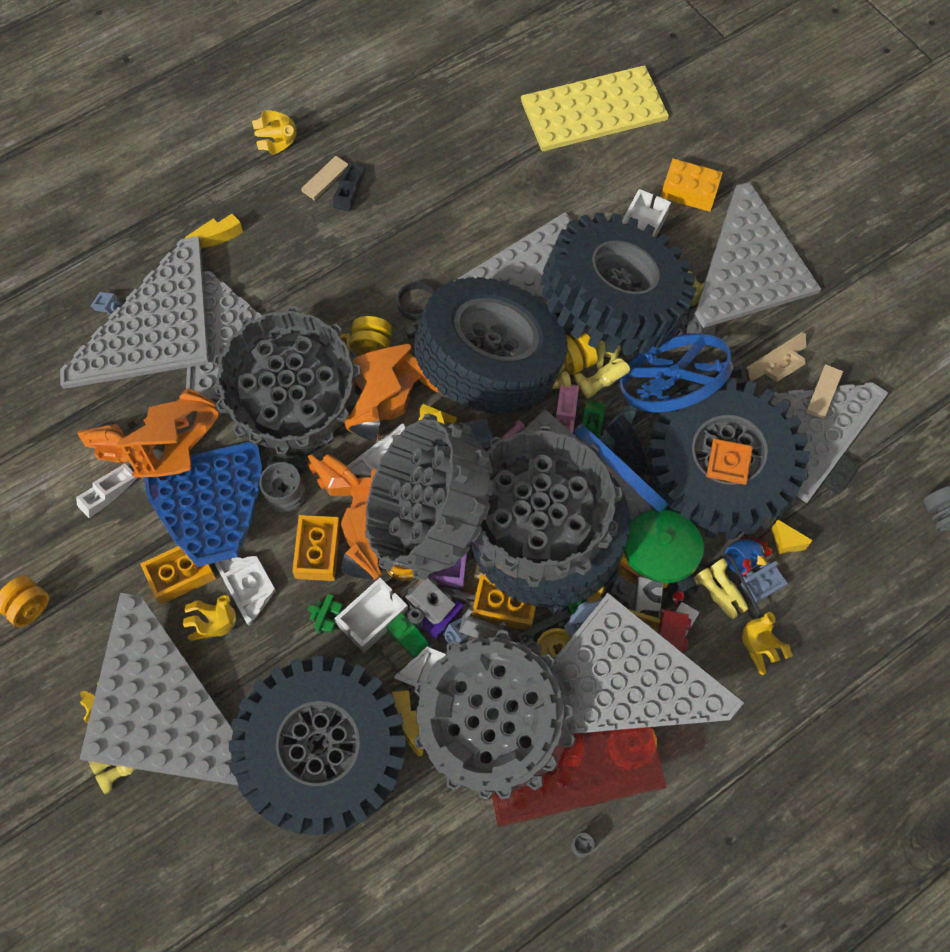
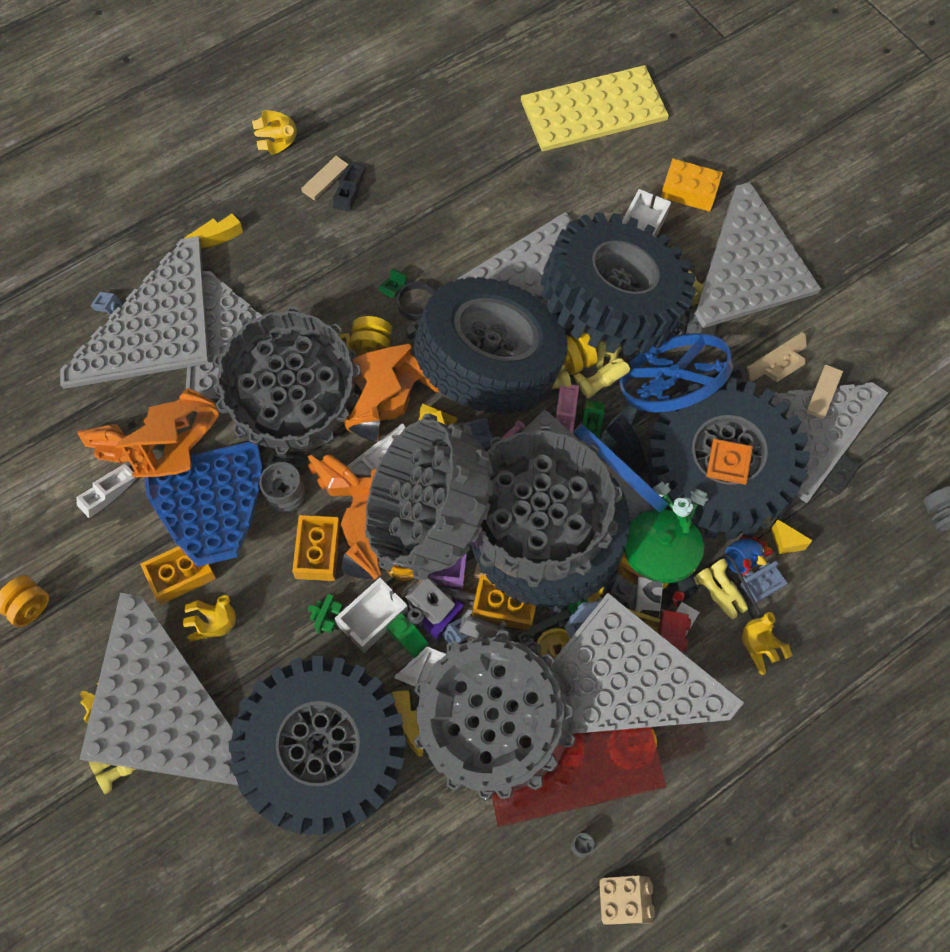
(247, 585): white wing -> none
(393, 284): none -> dark green bracket
(626, 900): none -> tan bracket
(682, 506): none -> light aqua plant

